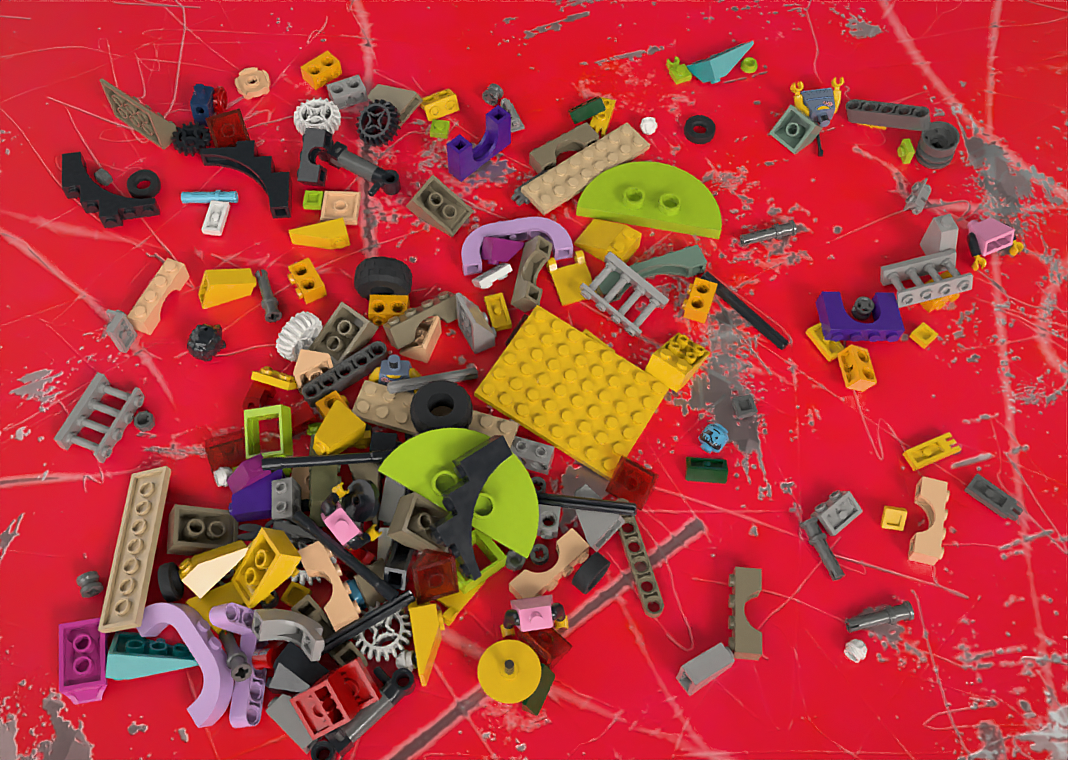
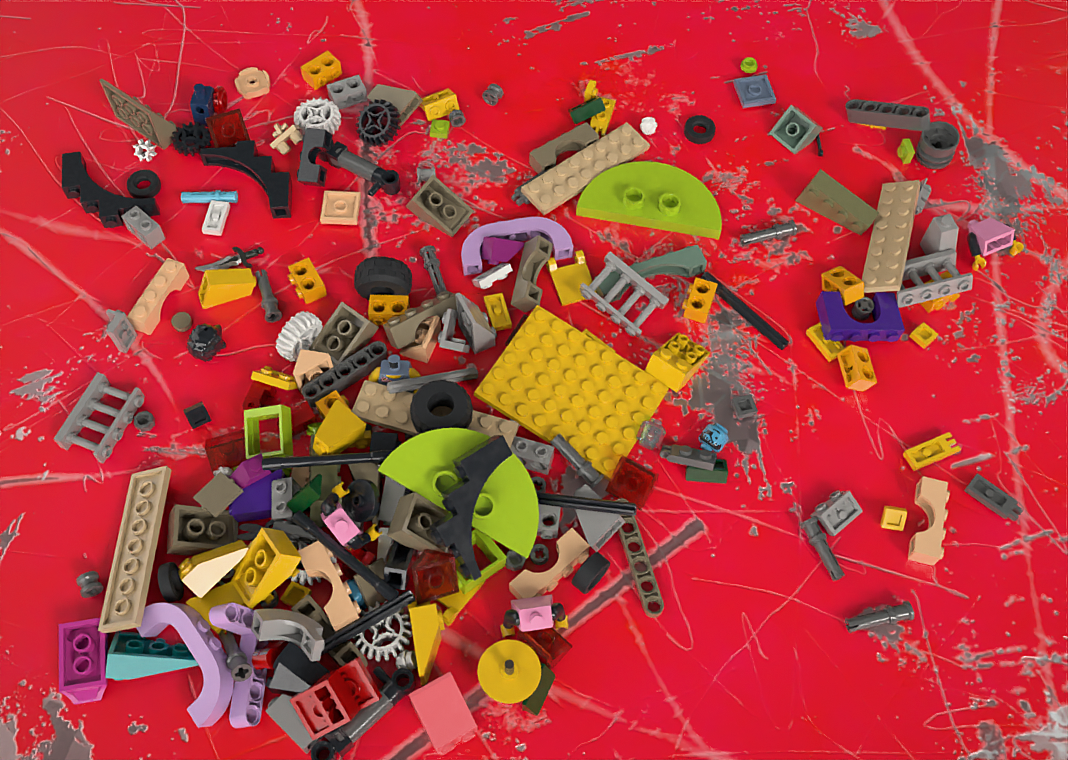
(103, 177): dark grey tile -> none
(140, 152): none -> white gear
(143, 227): none -> light grey brick
(181, 321): none -> dark tan tile
(197, 415): none -> black tile
(218, 494): none -> dark tan piece
(233, 260): none -> piece
(281, 142): none -> tan hips
(306, 495): none -> dark green slope
(313, 200): lime plate -> none
(324, 235): yellow slope -> none
(425, 174): none -> light grey bush
(432, 265): none -> dark grey pin
(443, 713): none -> coral slope
(446, 336): none -> light grey bracket
(457, 118): none -> dark grey bush
(465, 160): dark purple arch -> none
(516, 123): light grey hinge -> none
(583, 467): none -> dark grey pin
(590, 91): none -> yellow plate
(607, 236): yellow slope -> none
(651, 434): none -> clear light blue head
(678, 72): lime plate -> none
(689, 456): none -> dark grey hinge
(705, 668): light grey slope -> none
(719, 64): teal wedge -> none
(745, 640): dark tan arch -> none
(754, 91): none -> sand blue plate
(818, 103): torso -> none
(837, 203): none -> olive wedge
(845, 282): none -> light orange brick
(855, 650): white plate -> none
(891, 237): none -> tan plate

